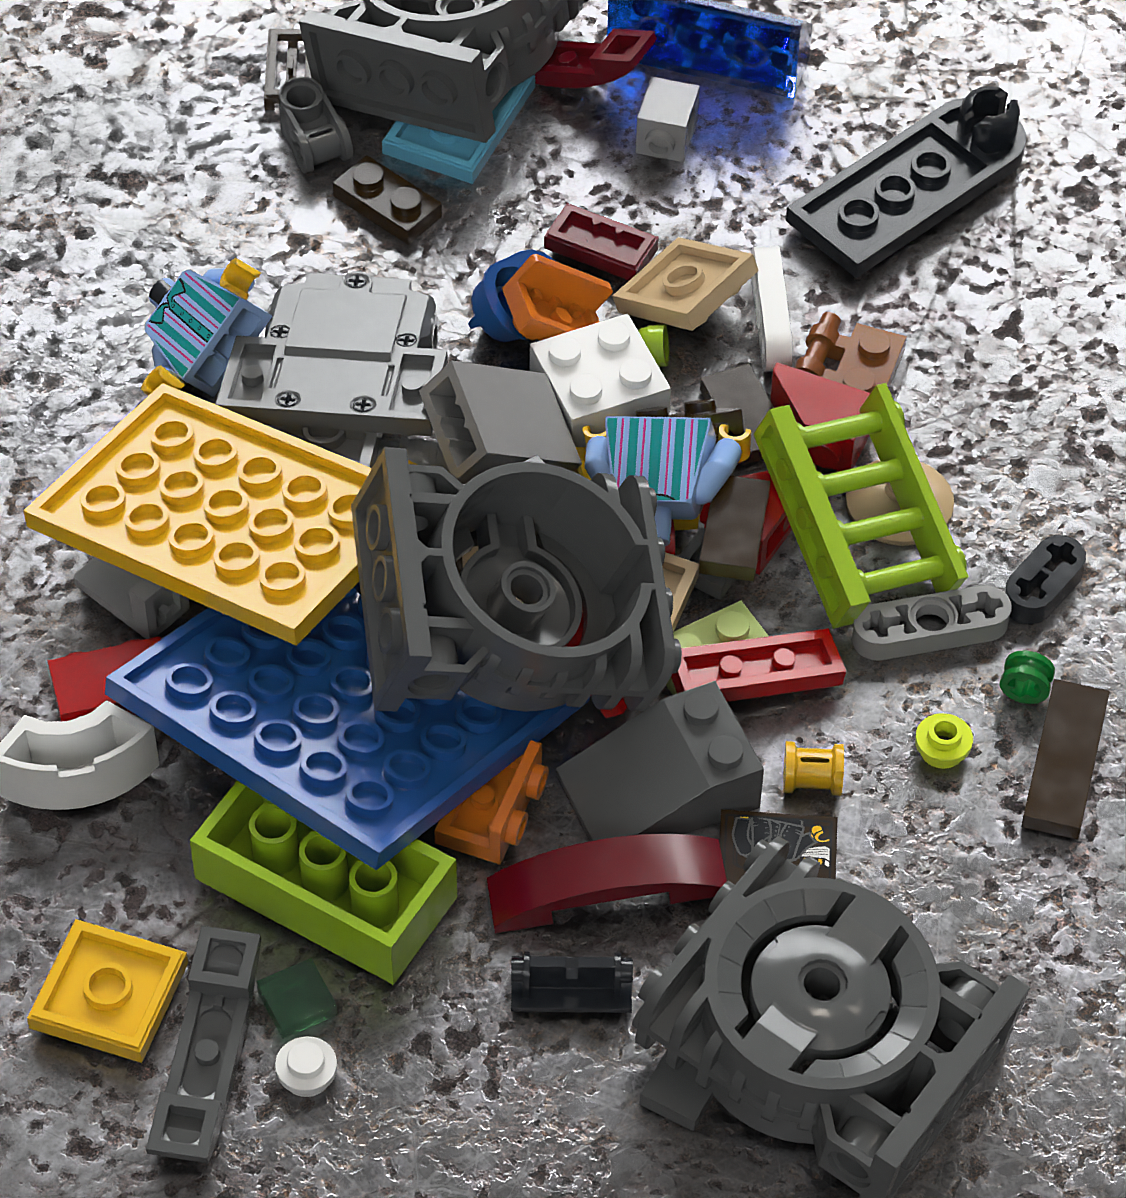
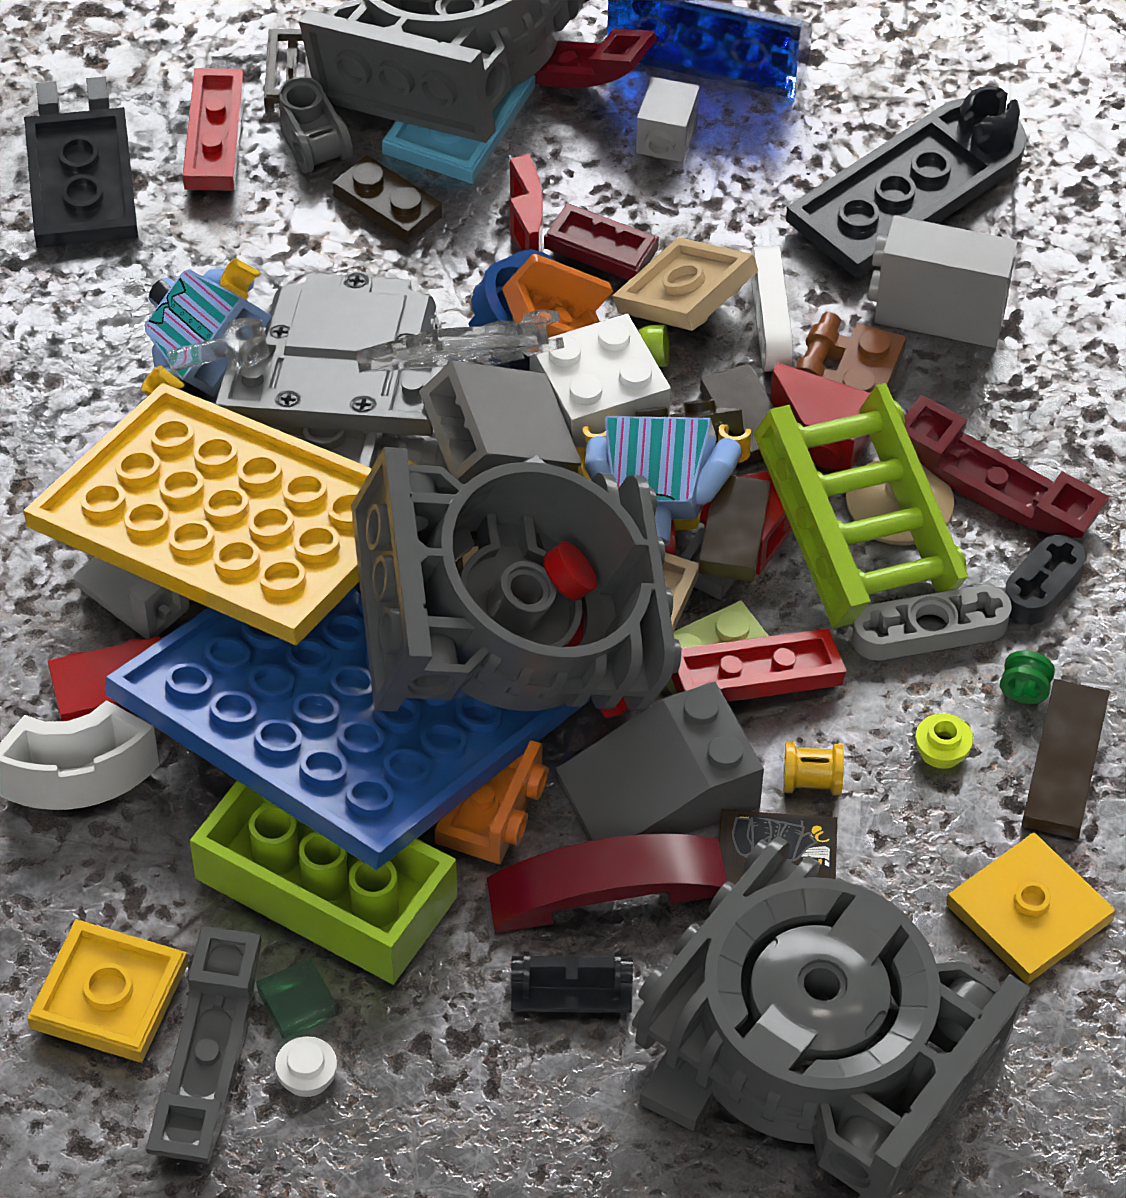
(79, 170): none -> black tile
(213, 129): none -> plate
(242, 343): none -> clear bar
(489, 344): none -> clear tile
(525, 204): none -> slope
(569, 571): none -> red tile
(942, 280): none -> light grey brick
(997, 480): none -> dark red slope
(1030, 907): none -> yellow plate

